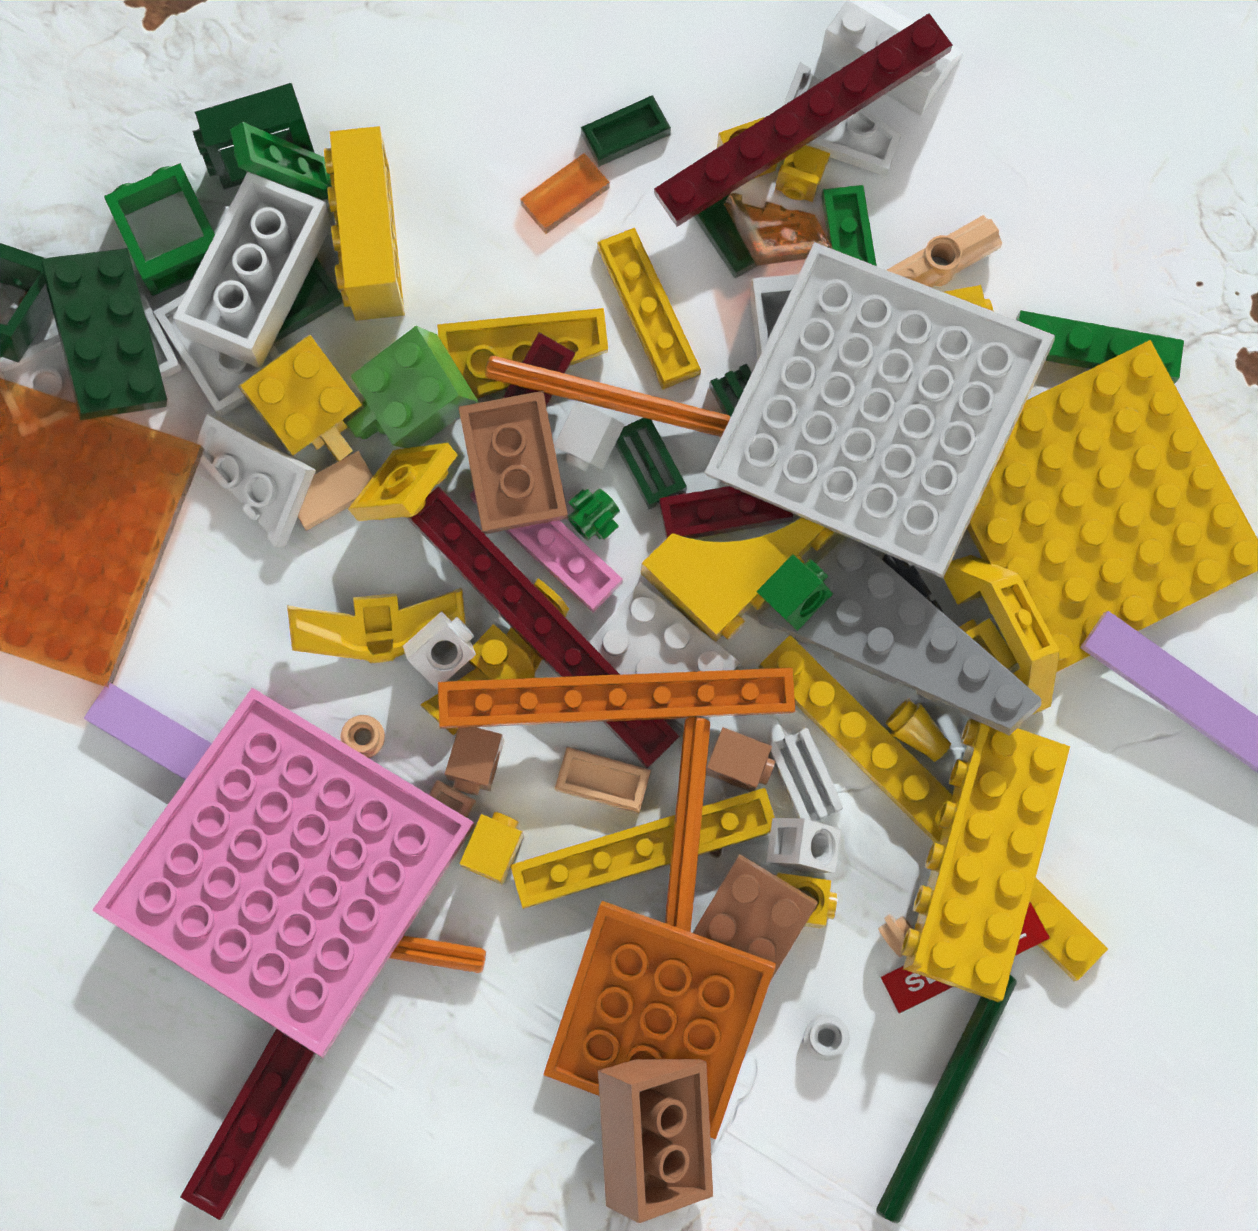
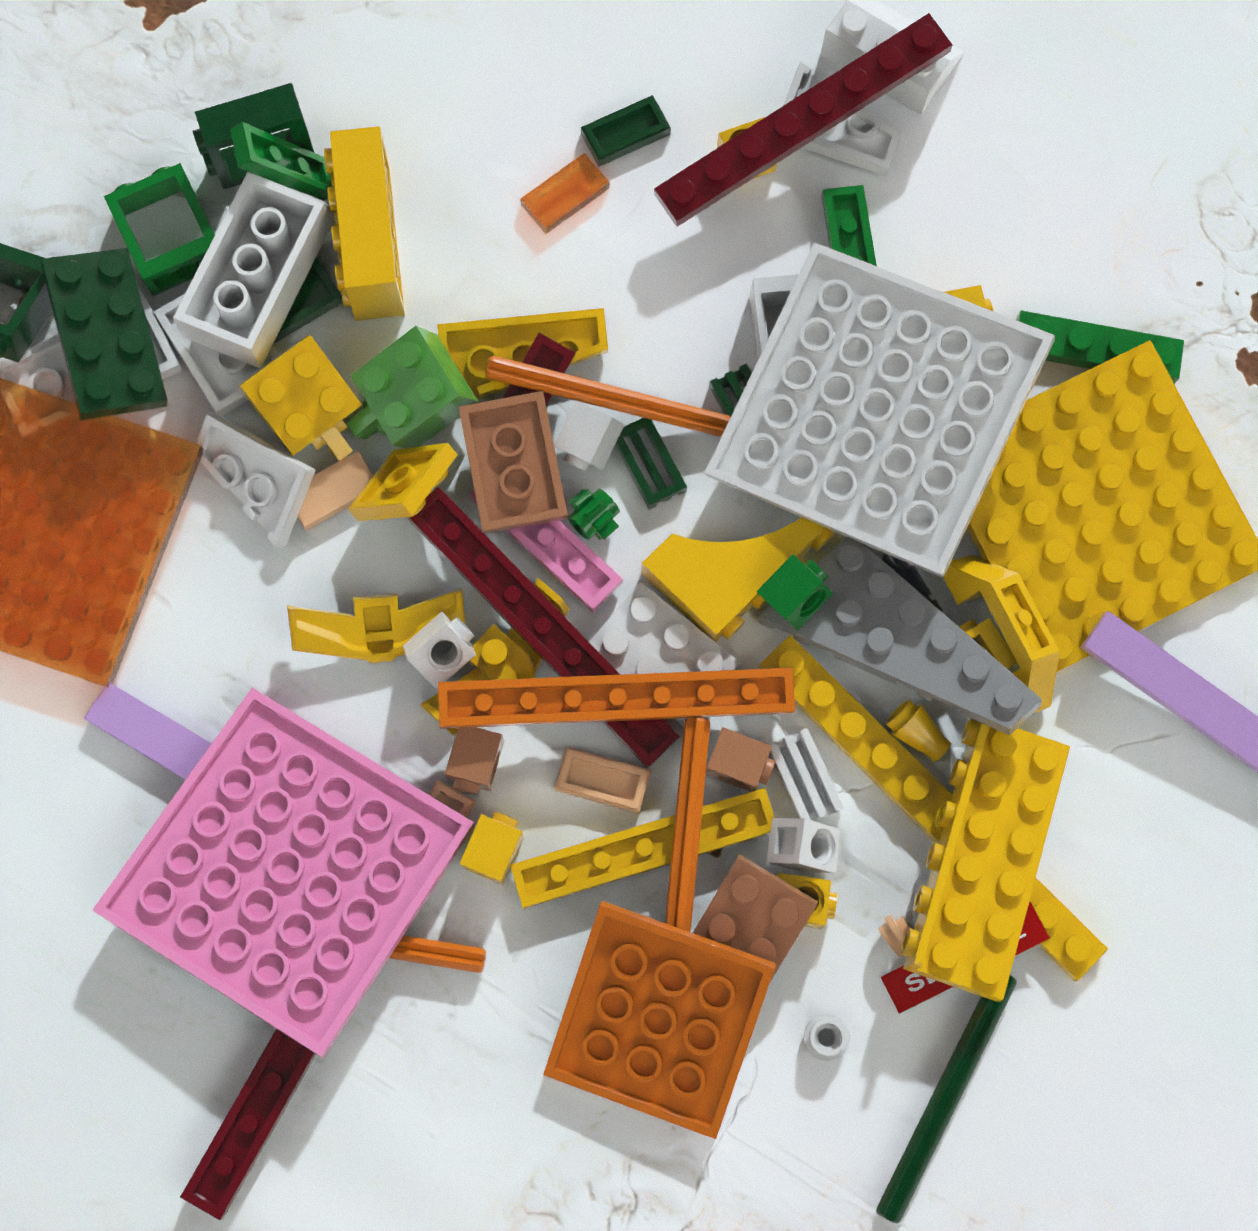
(361, 723): light nougat plate -> none
(648, 308): yellow tile -> none
(655, 1136): nougat slope -> none
(717, 513): dark red plate -> none
(725, 238): dark green tile -> none
(775, 232): clear orange wing -> none
(802, 173): yellow bracket -> none
(958, 248): light nougat piece -> none

